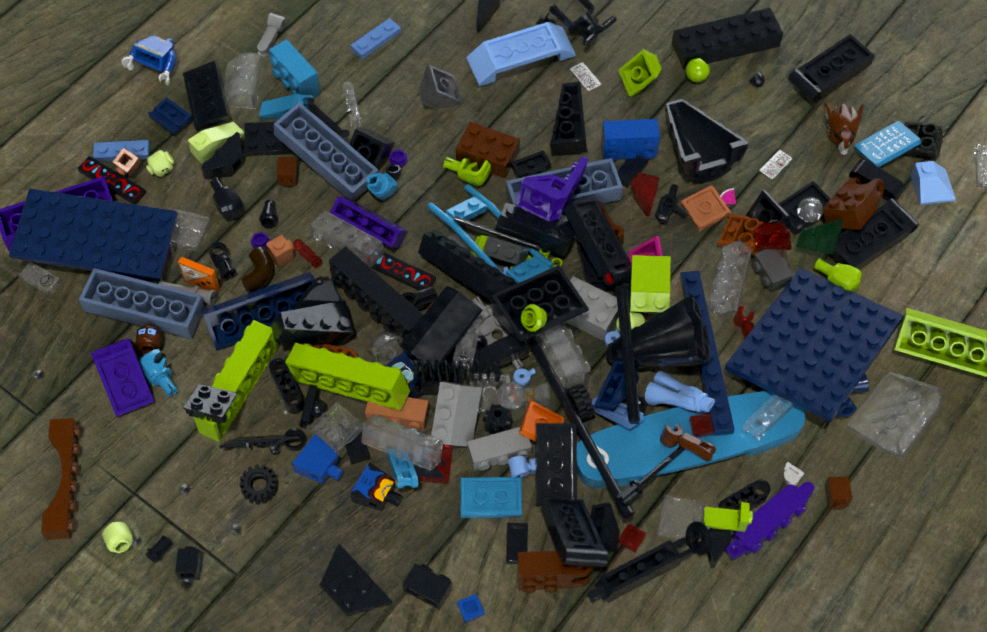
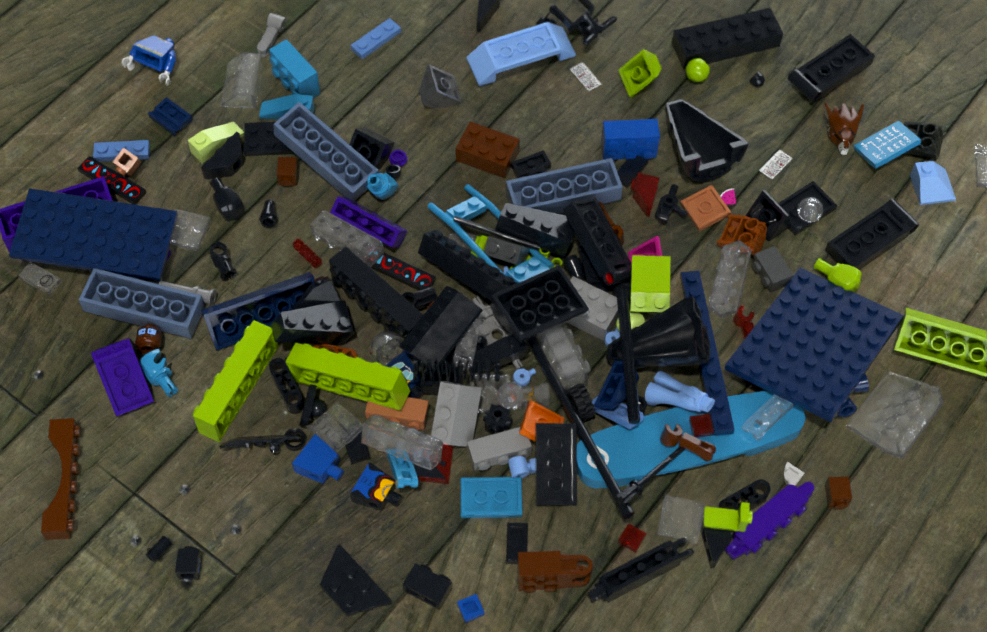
(117, 537): yellowish green head -> none
(160, 163): yellowish green head -> none
(198, 274): orange tile -> none
(206, 96): black plate -> none
(210, 403): black hinge -> none
(253, 474): black tyre -> none
(259, 240): dark purple plate -> none
(261, 272): dark brown cylinder -> none
(280, 251): nougat brick -> none
(324, 118): black plate -> none
(351, 105): clear plate -> none
(469, 172): lime piece -> none
(533, 317): lime cone -> none
(542, 199): dark purple bracket -> none
(569, 127): black wedge -> none
(573, 532): black hinge -> none
(574, 267): none -> black cone
(606, 525): black slope -> none
(693, 536): black gear -> none
(772, 236): clear red slope -> none
(821, 237): clear green slope -> none
(854, 203): reddish brown brick -> none
(867, 172): black beam -> none

